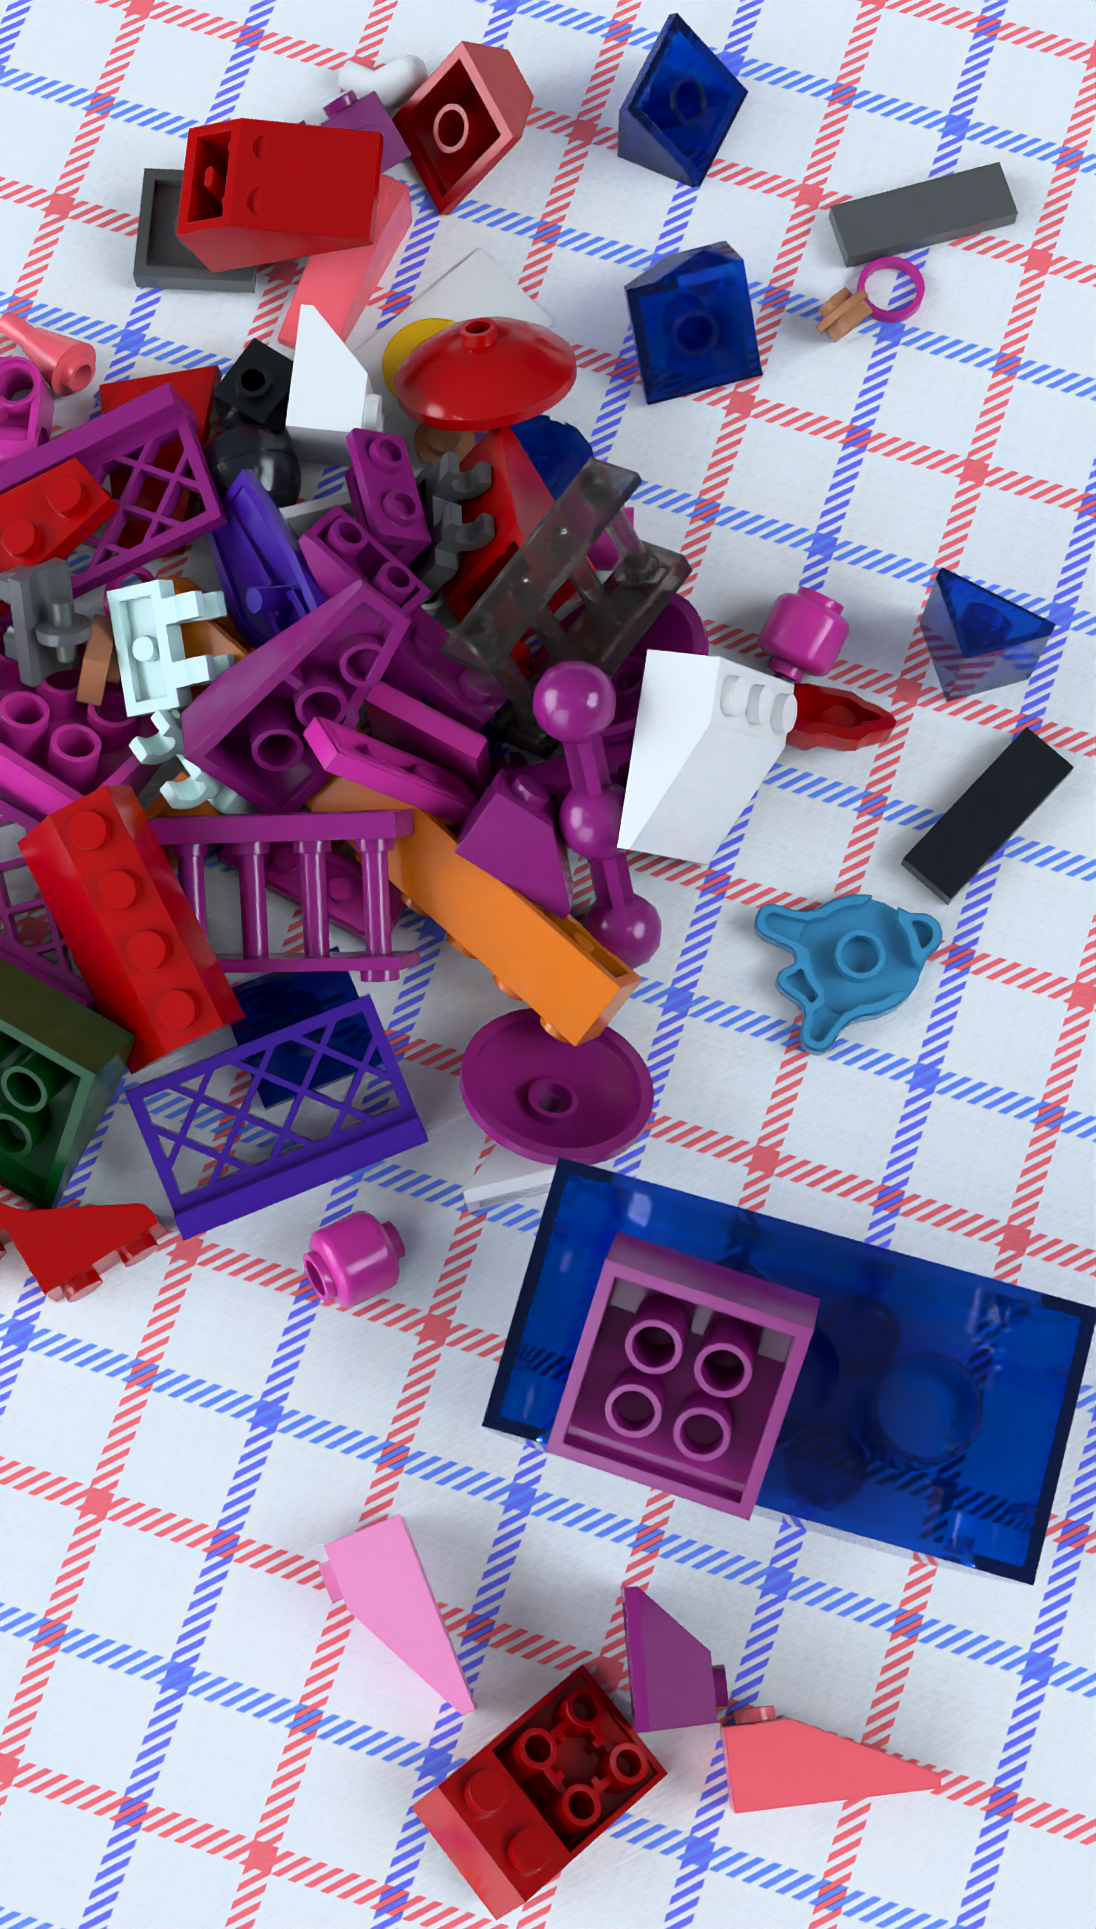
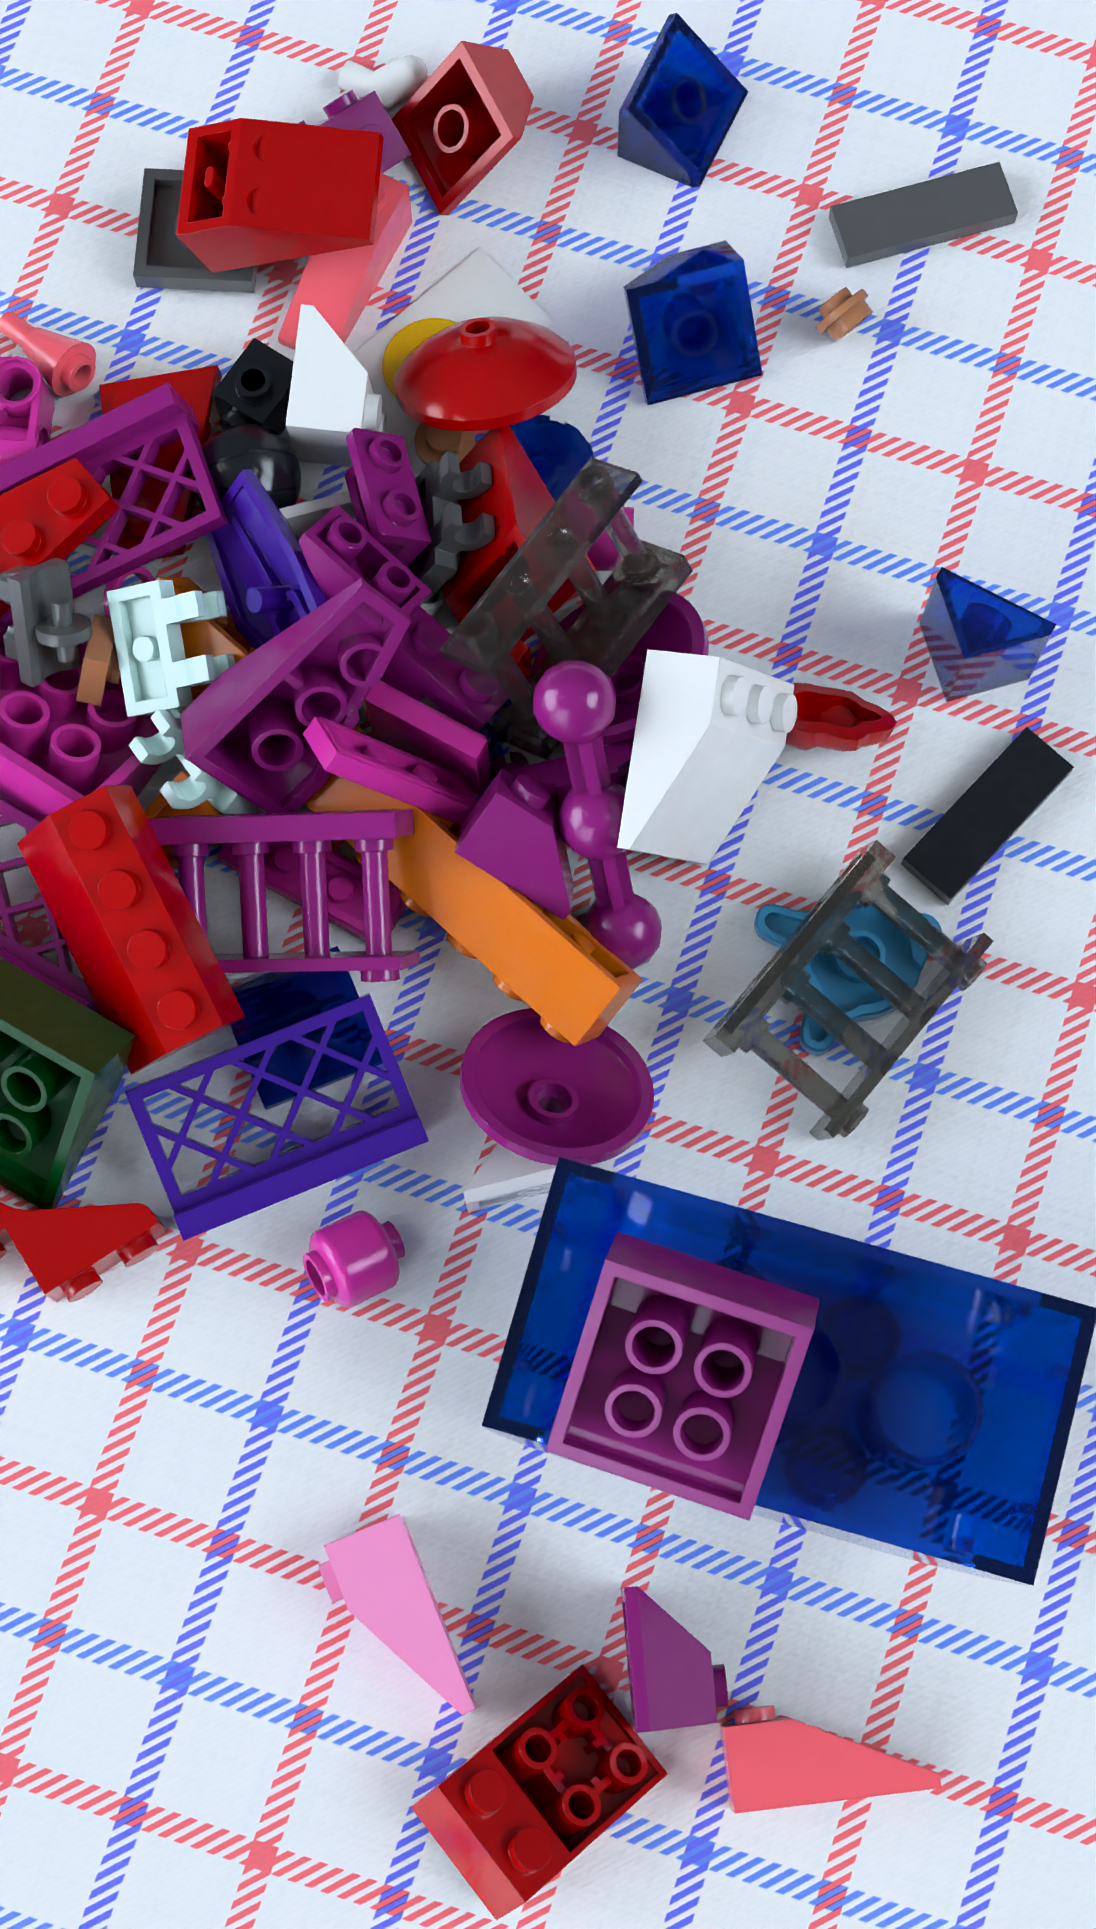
(786, 980): none -> clear smoke fence
(803, 634): dark pink head -> none
(904, 266): dark pink piece -> none

